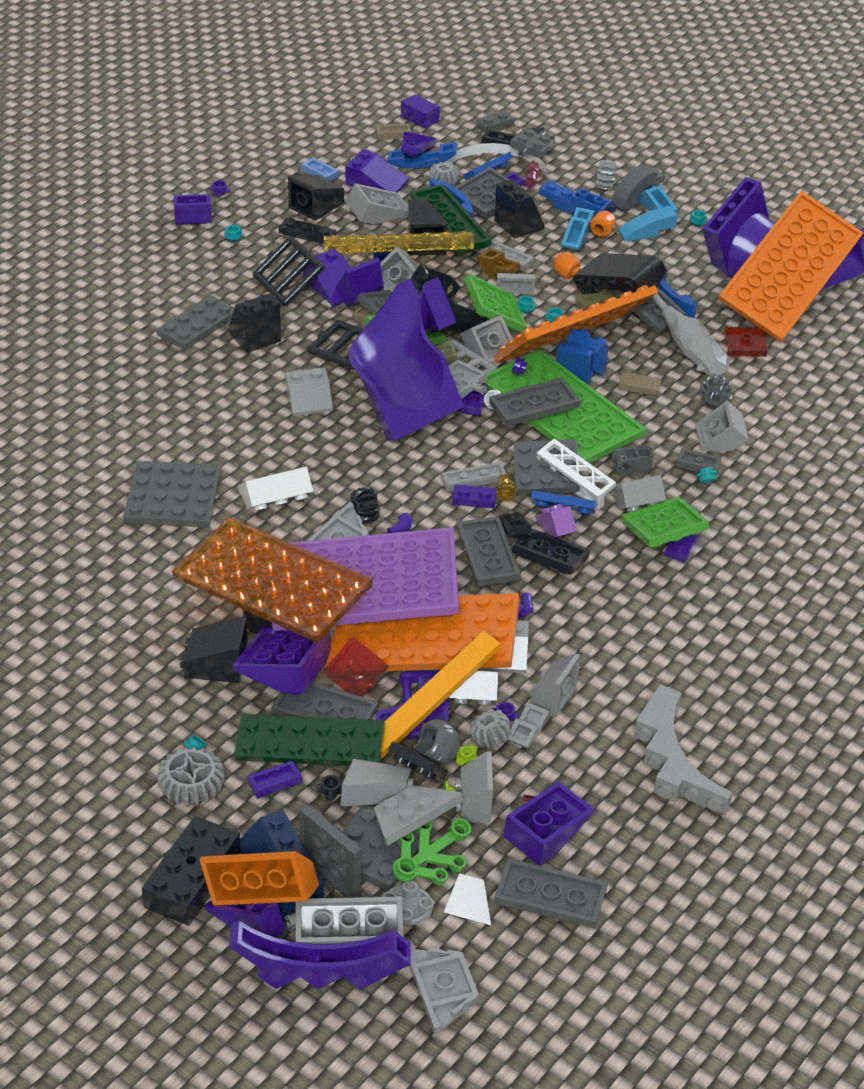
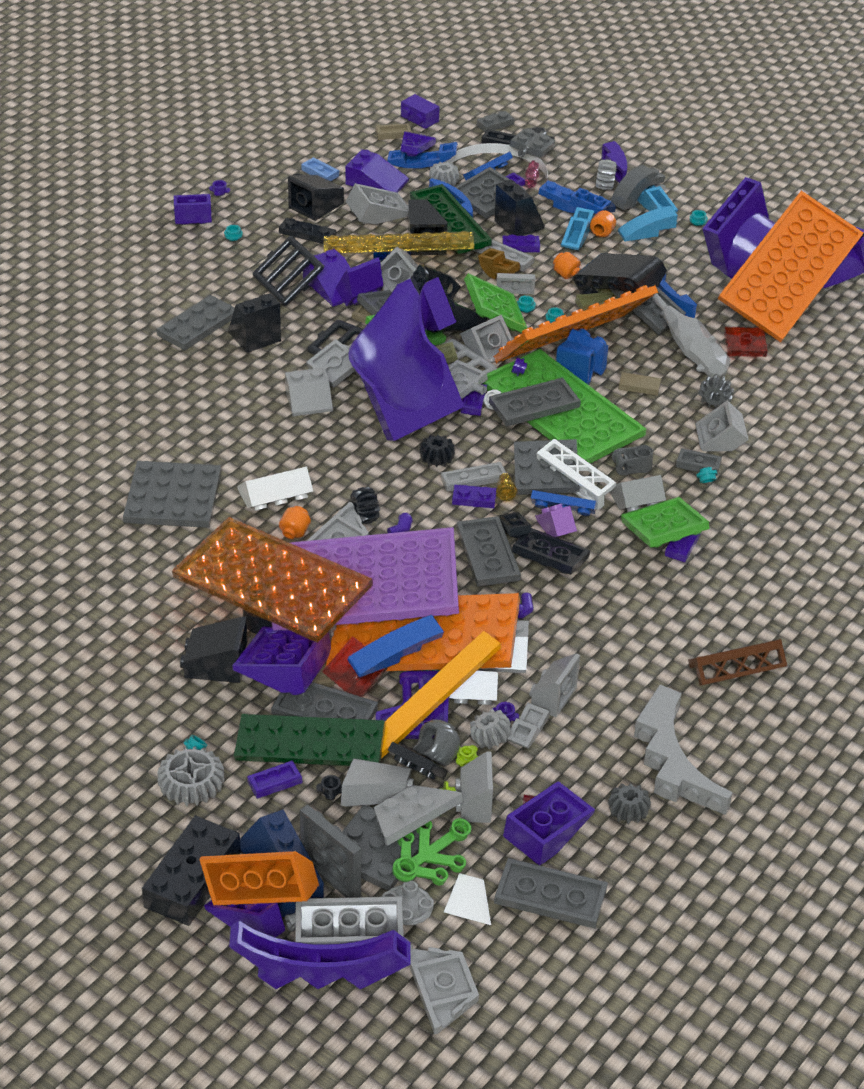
(294, 522): none -> orange head
(334, 360): none -> light grey plate
(394, 645): none -> blue slope
(437, 450): none -> black gear
(522, 243): none -> dark purple plate
(613, 152): none -> dark purple slope
(629, 803): none -> dark grey gear
(731, 655): none -> reddish brown fence

